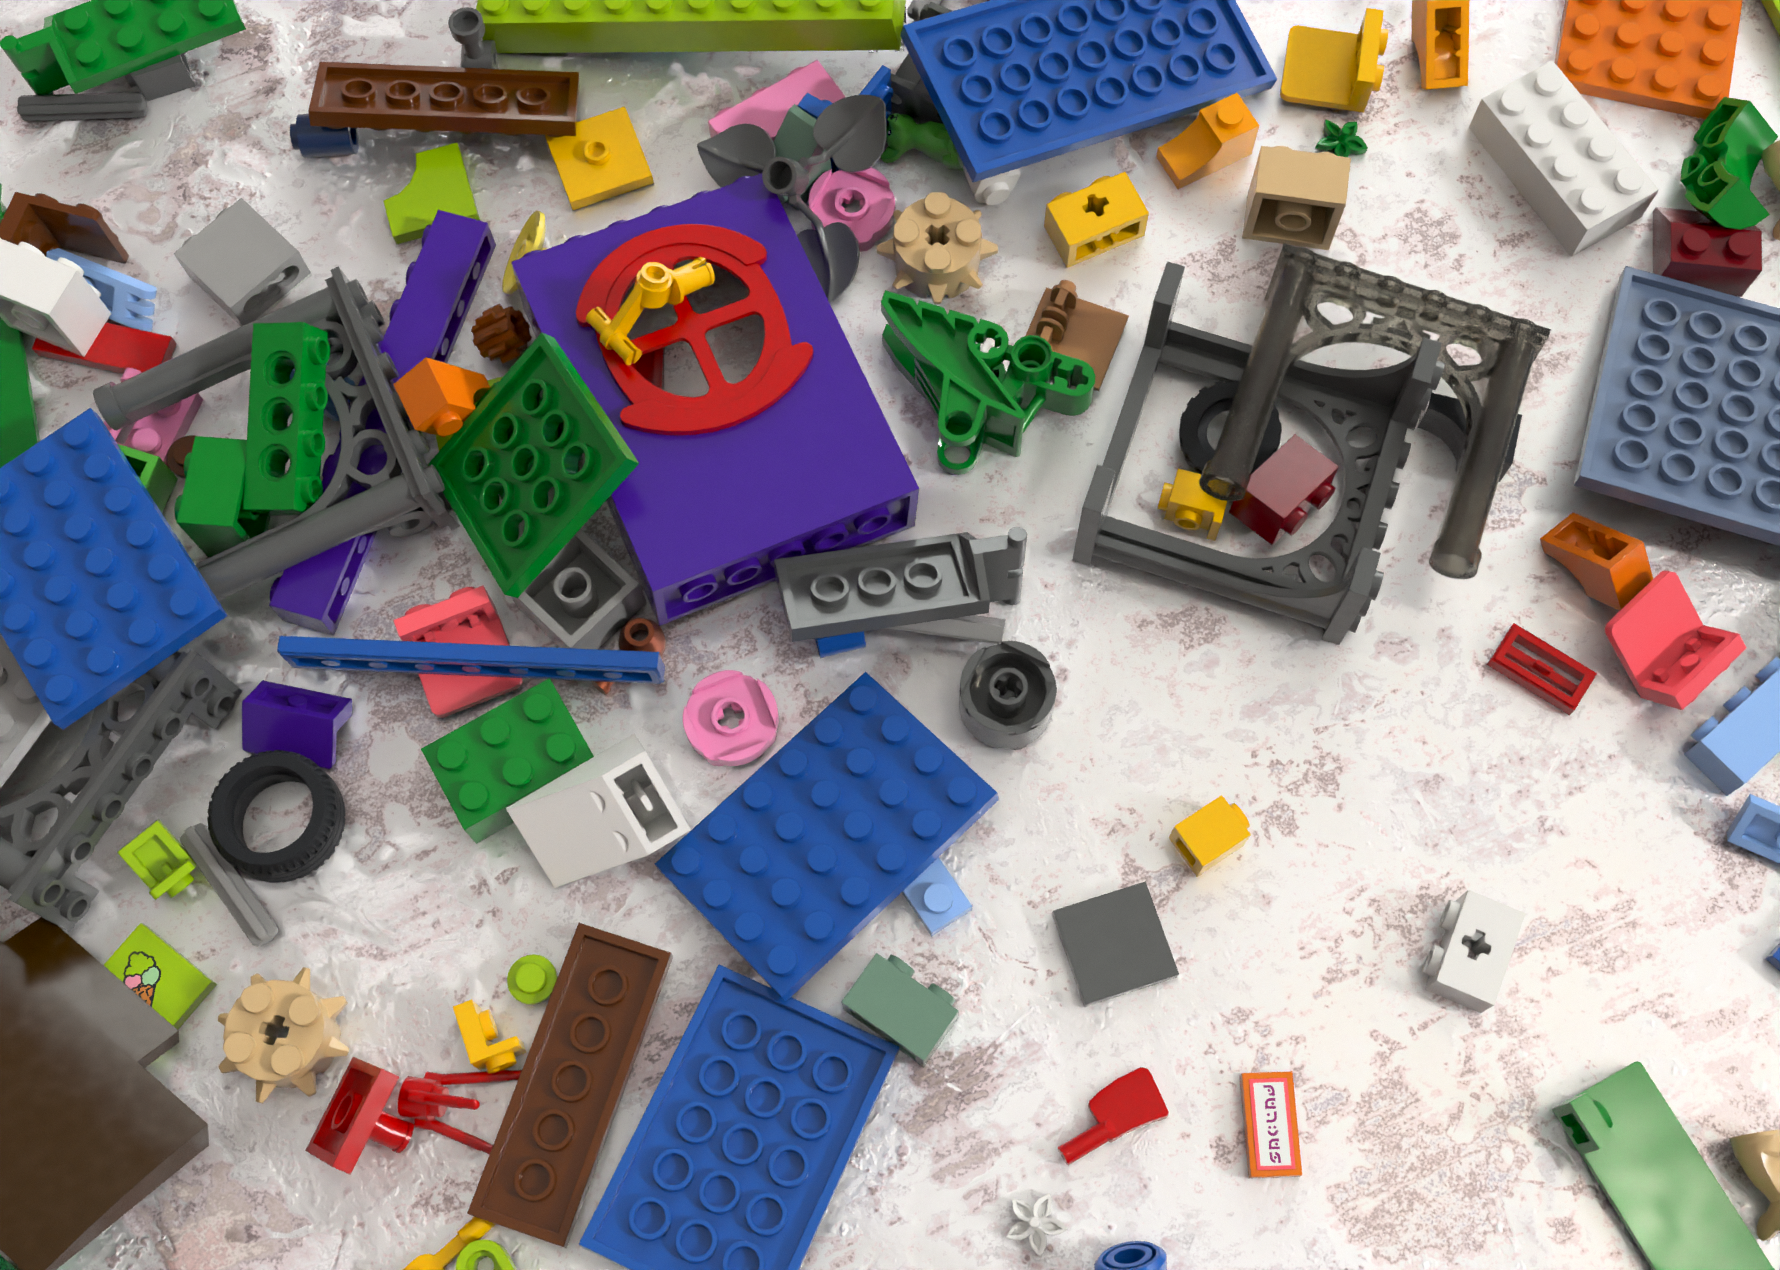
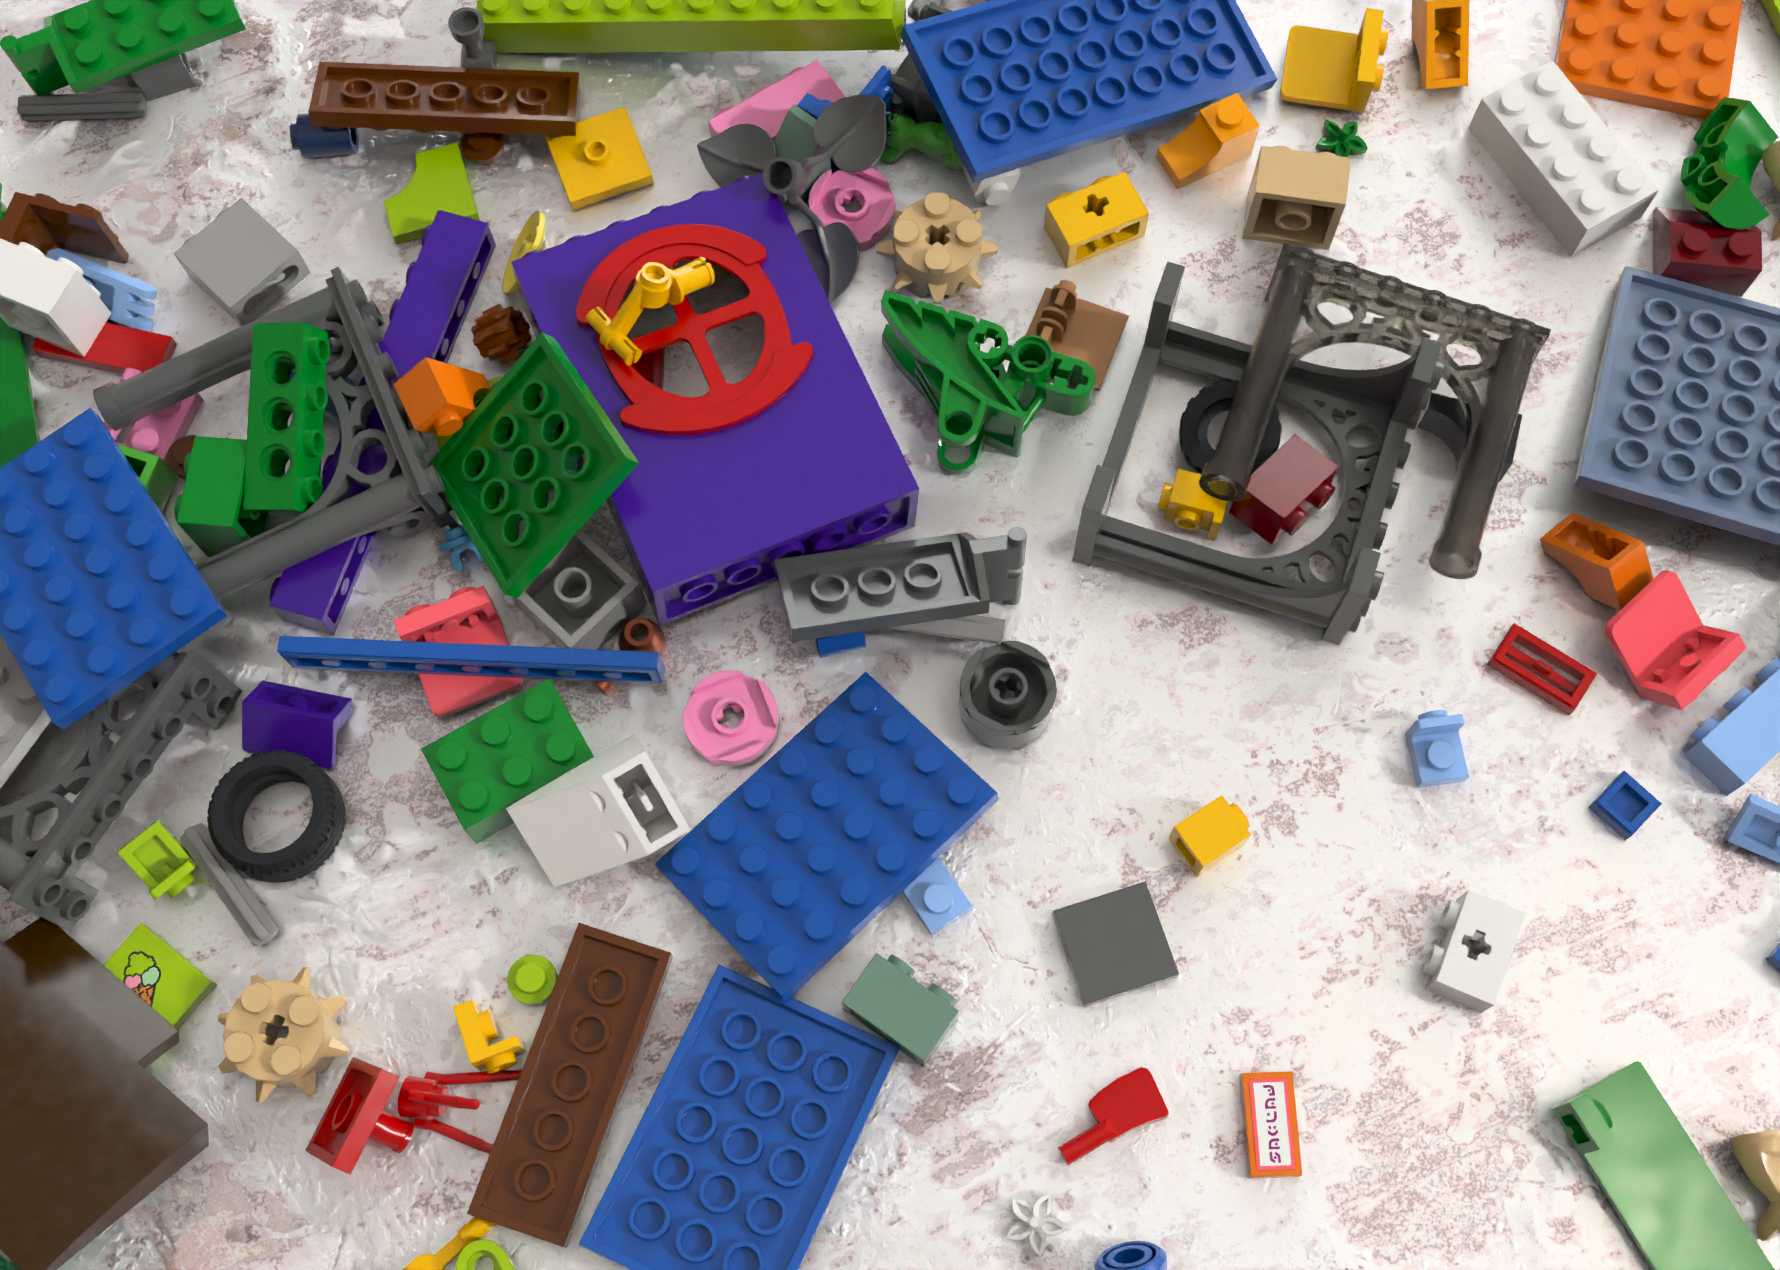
(458, 540): none -> dark azure plate
(483, 148): none -> reddish brown plate
(1437, 749): none -> light blue bracket
(1624, 805): none -> blue tile

